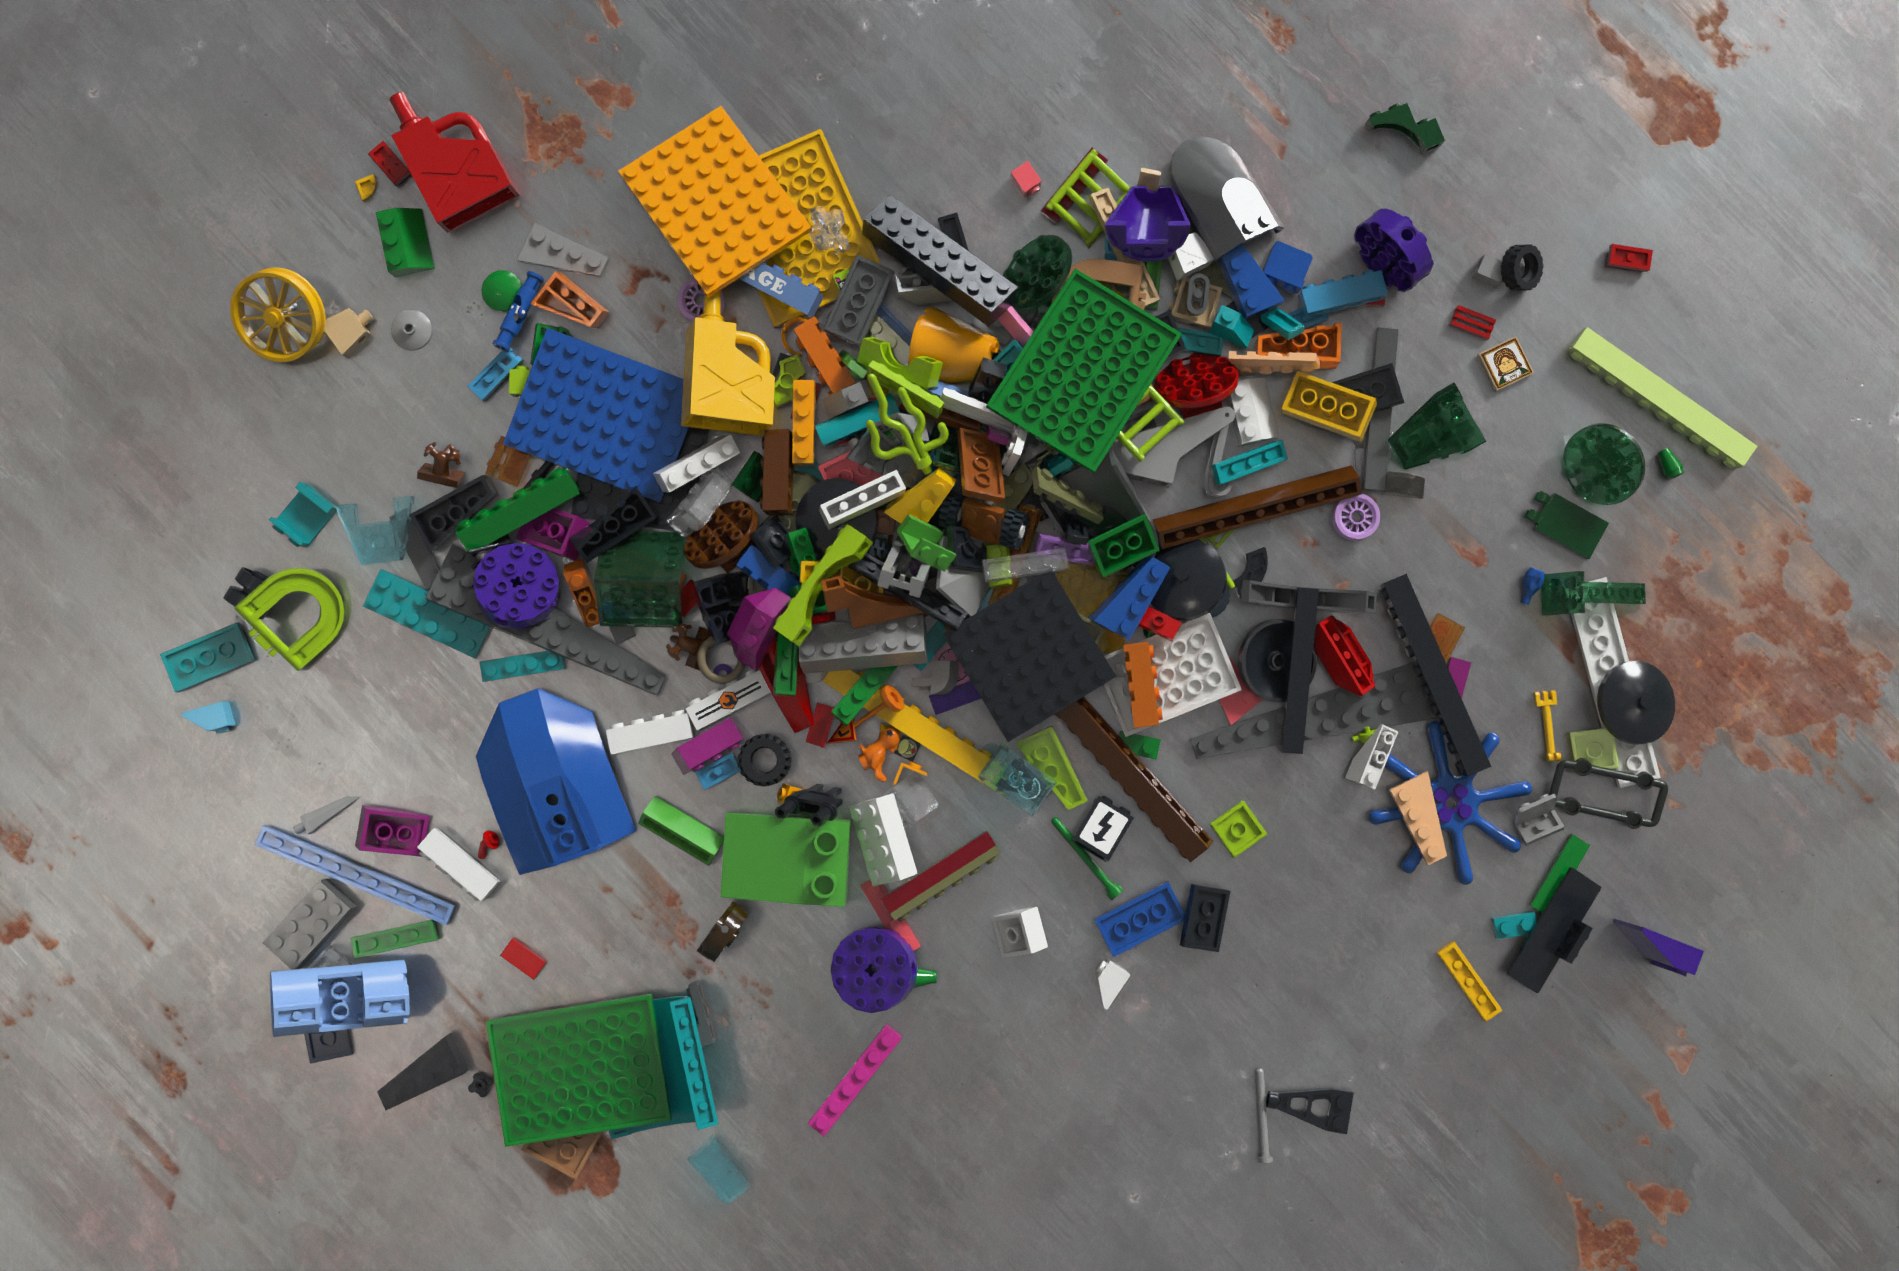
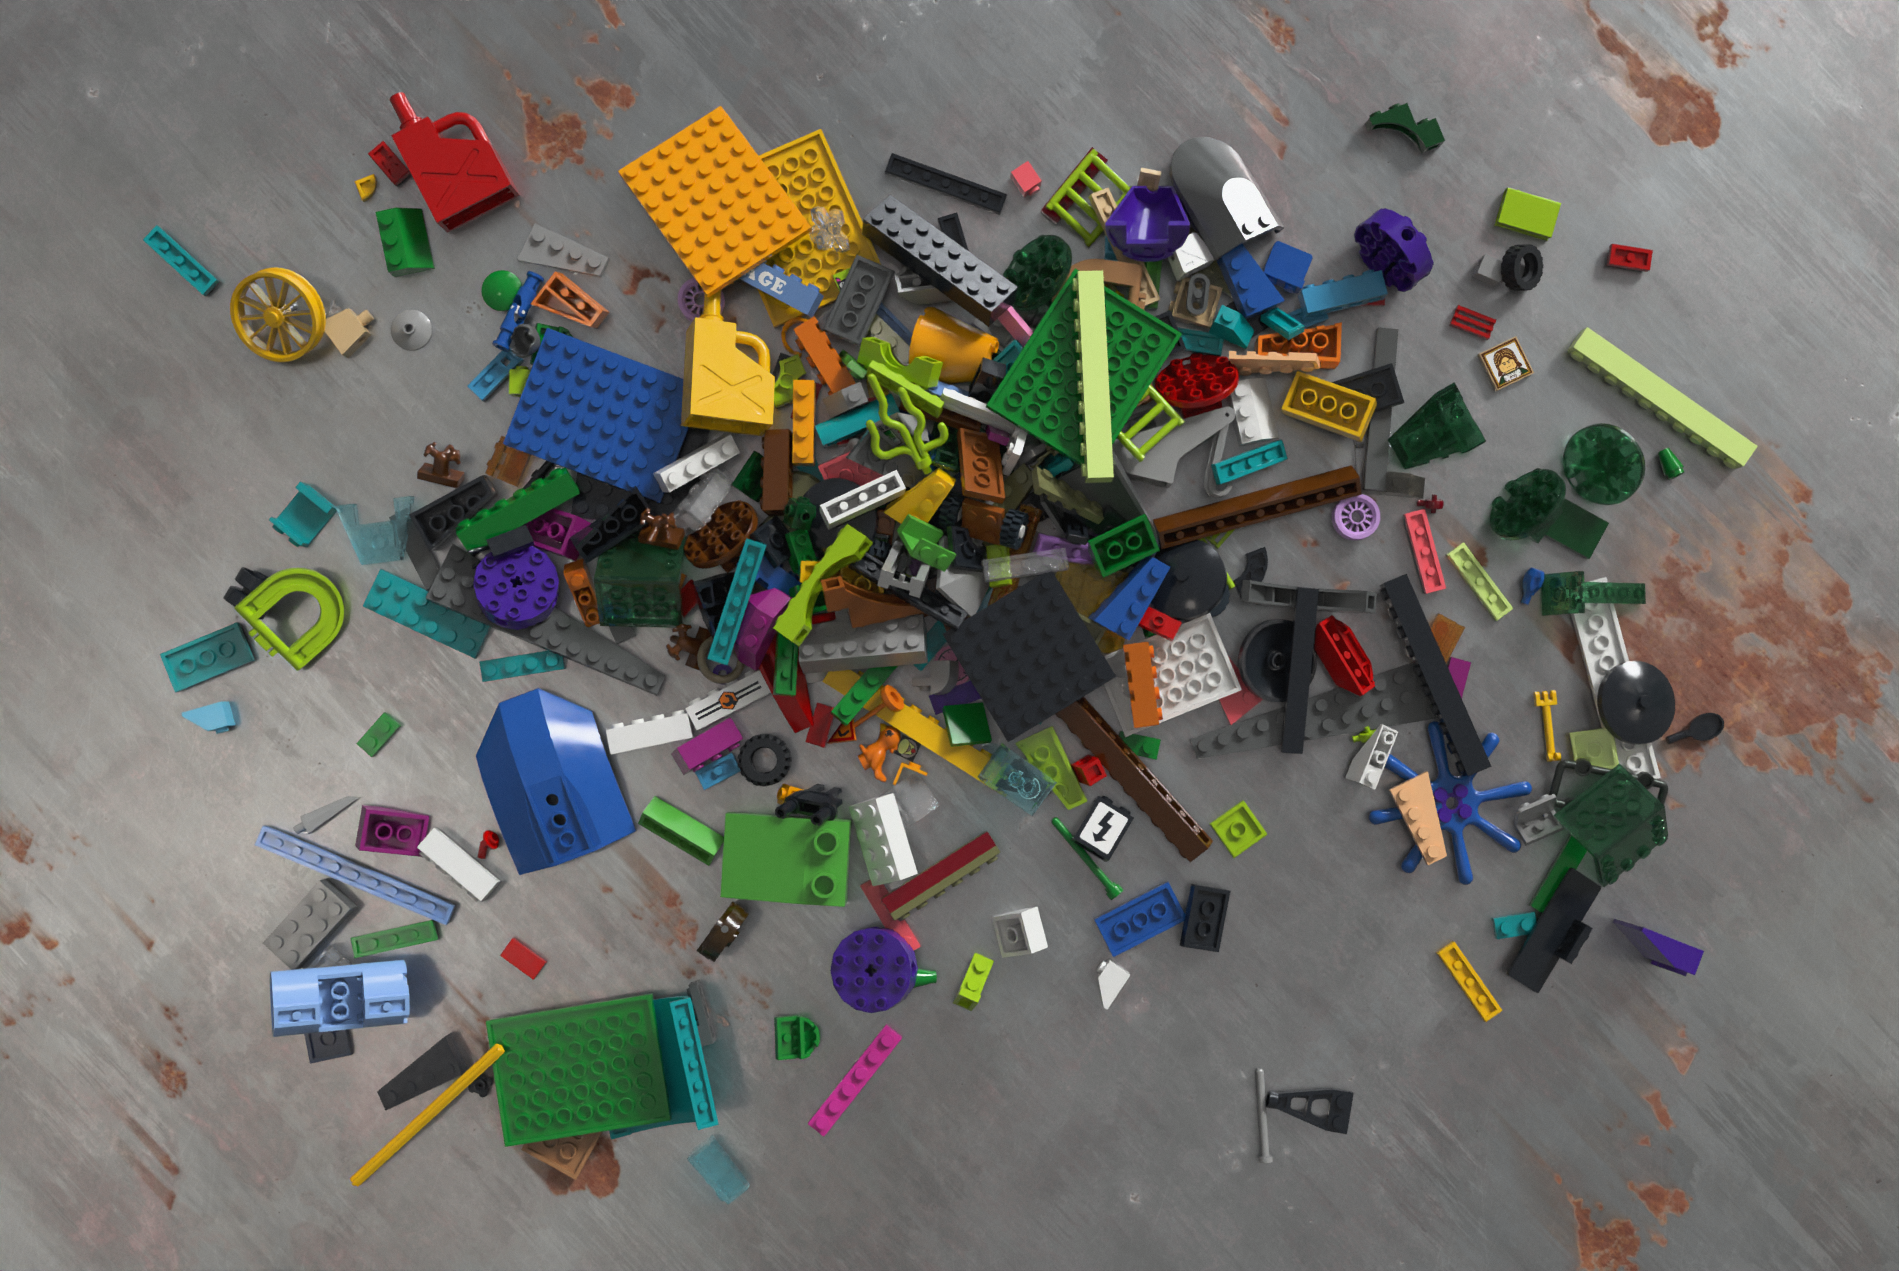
(181, 260): none -> teal plate
(378, 734): none -> green plate
(427, 1115): none -> yellow axle
(510, 542): none -> black tile
(526, 340): none -> dark grey hair
(660, 530): none -> reddish brown piece
(736, 601): none -> teal plate
(795, 1037): none -> green slope
(799, 513): none -> dark green brick
(945, 183): none -> black tile
(967, 724): none -> green tile
(973, 982): none -> lime bracket
(1089, 770): none -> red brick
(1094, 377): none -> yellowish green brick
(1424, 551): none -> coral plate
(1432, 504): none -> dark red piece
(1479, 581): none -> yellowish green tile
(1527, 214): none -> lime piece
(1531, 507): none -> clear green bracket
(1615, 823): none -> clear green bracket
(1701, 728): none -> black piece

